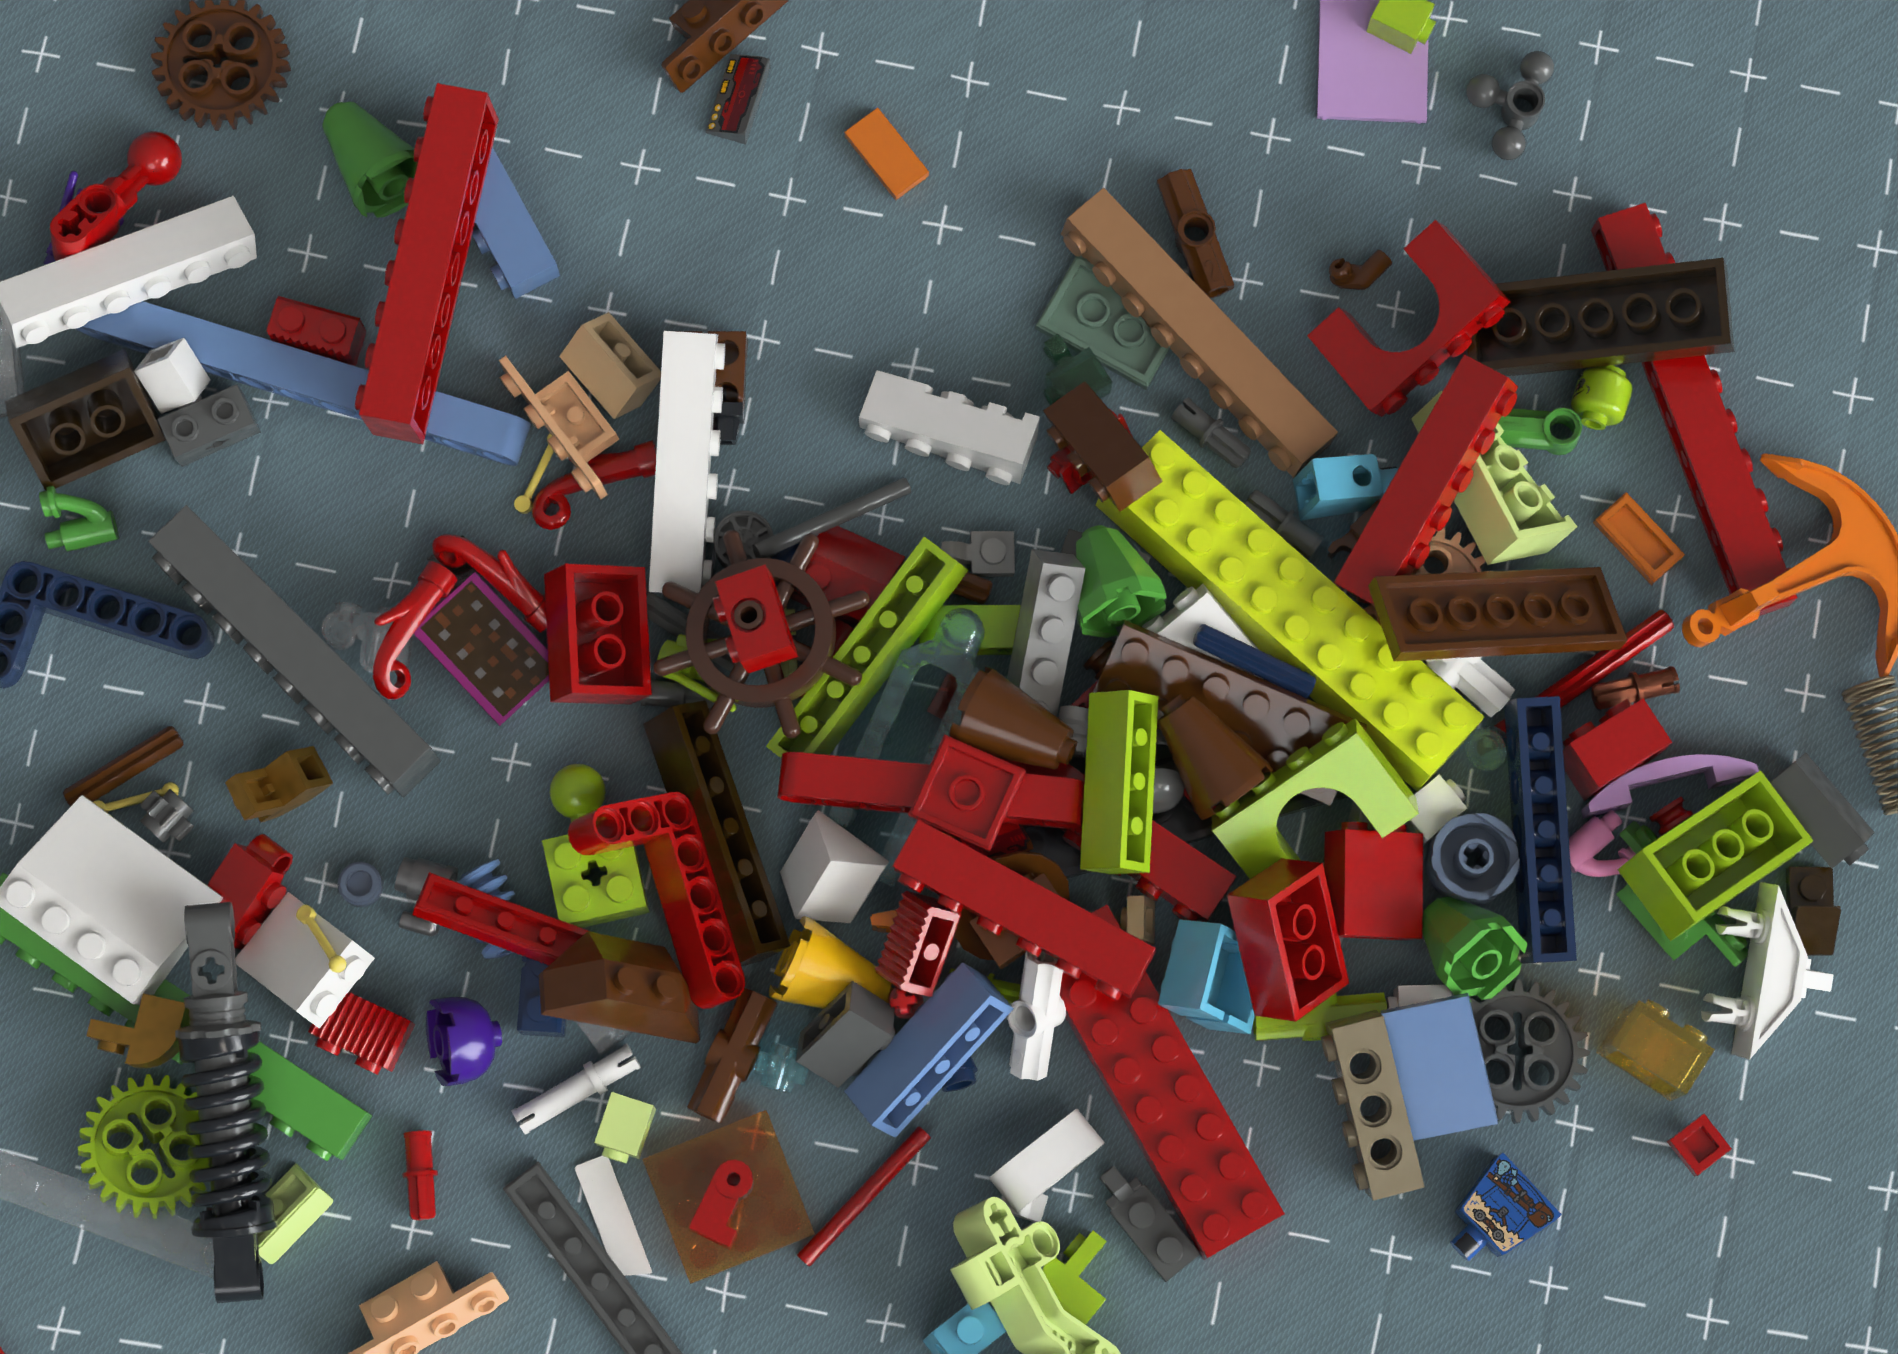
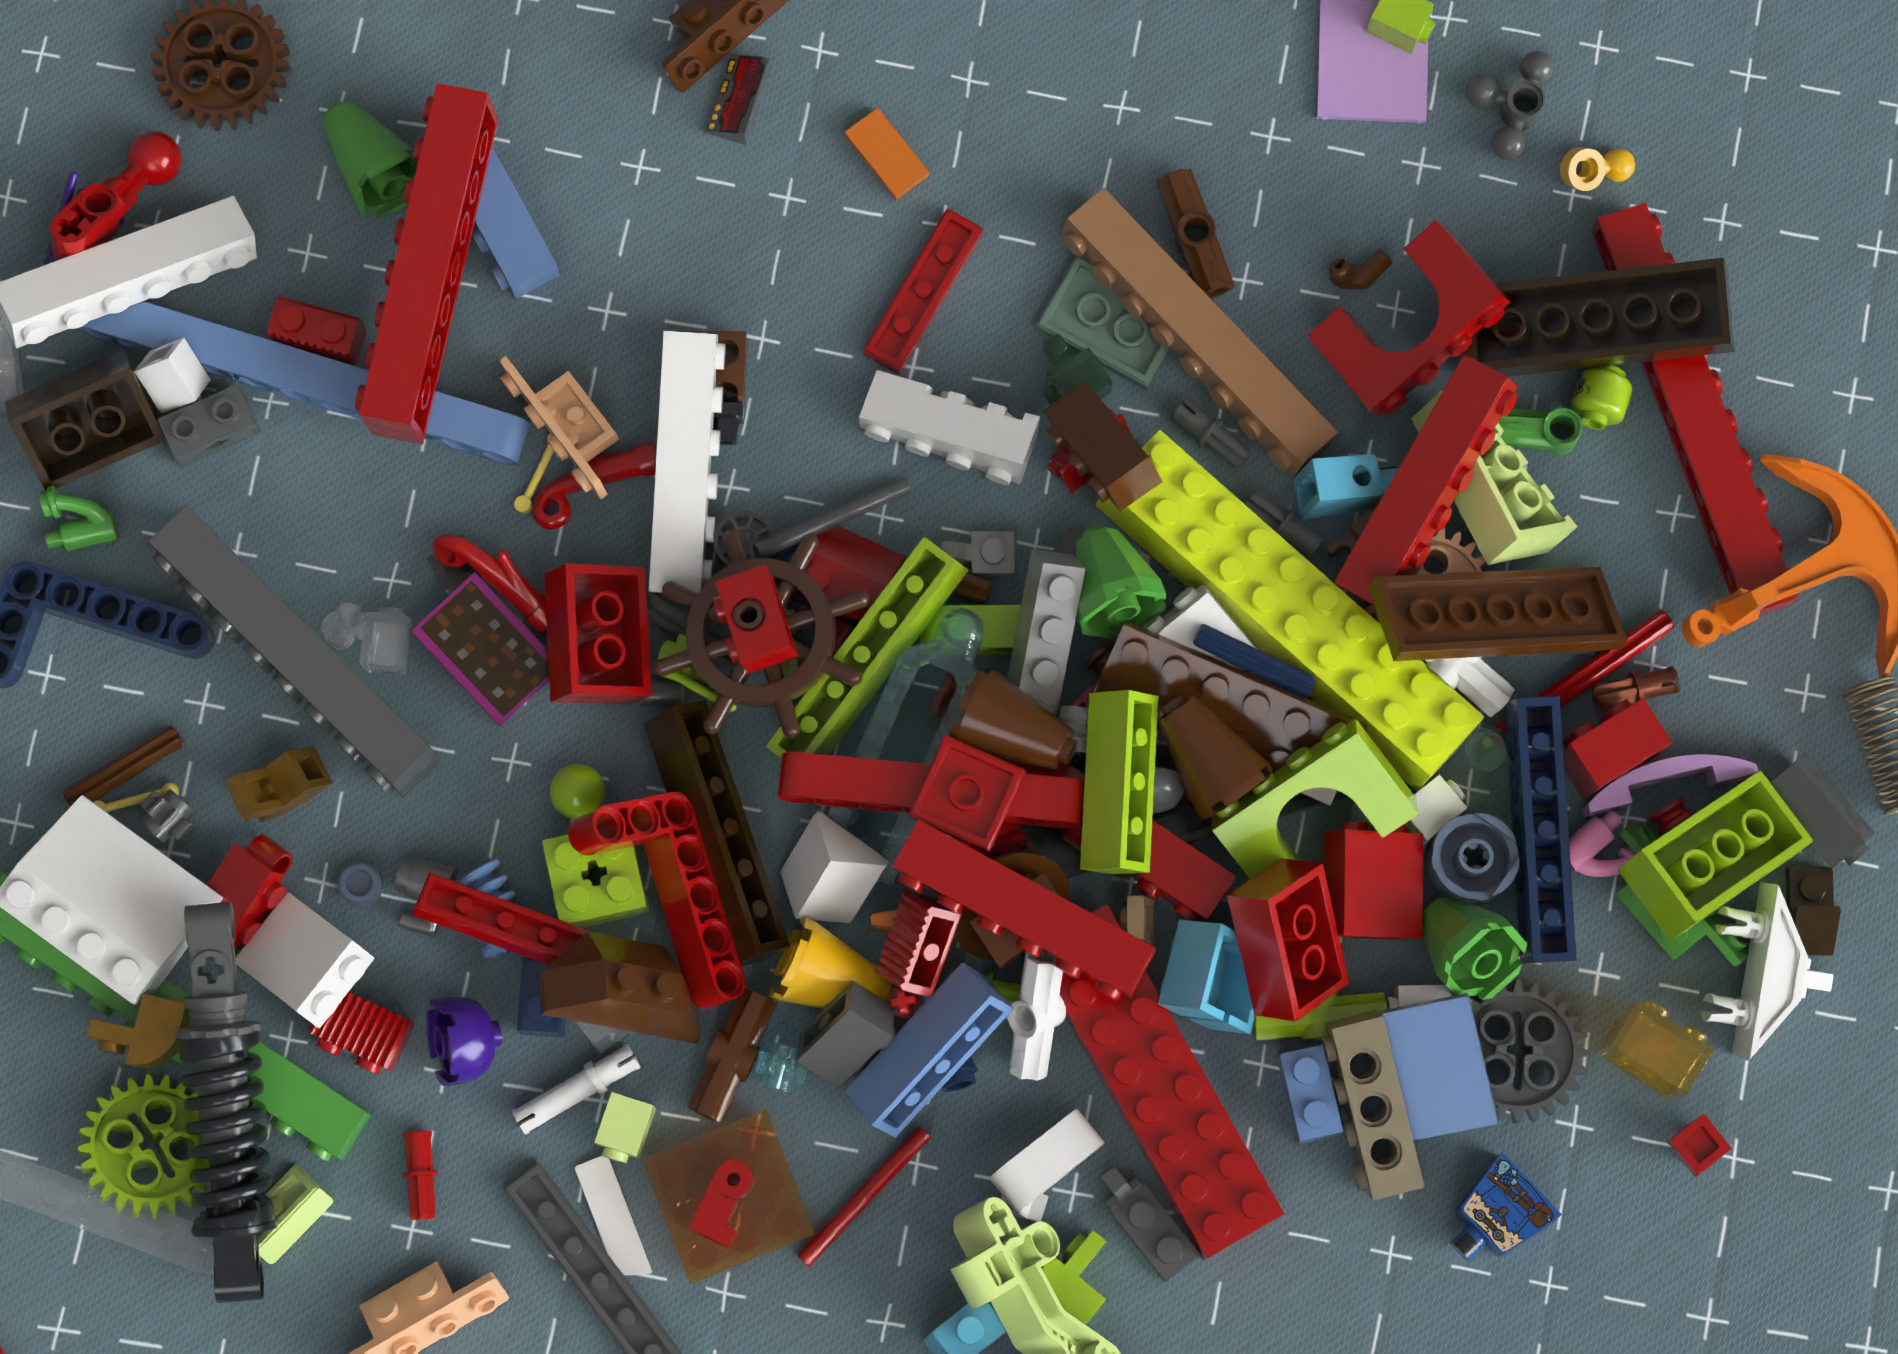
(306, 916): light yellow hinge -> none
(432, 585): red plant -> none
(608, 364): tan brick -> none
(923, 291): none -> red tile
(1310, 1094): none -> medium blue brick
(1615, 165): none -> yellow plate
(1638, 538): orange tile -> none

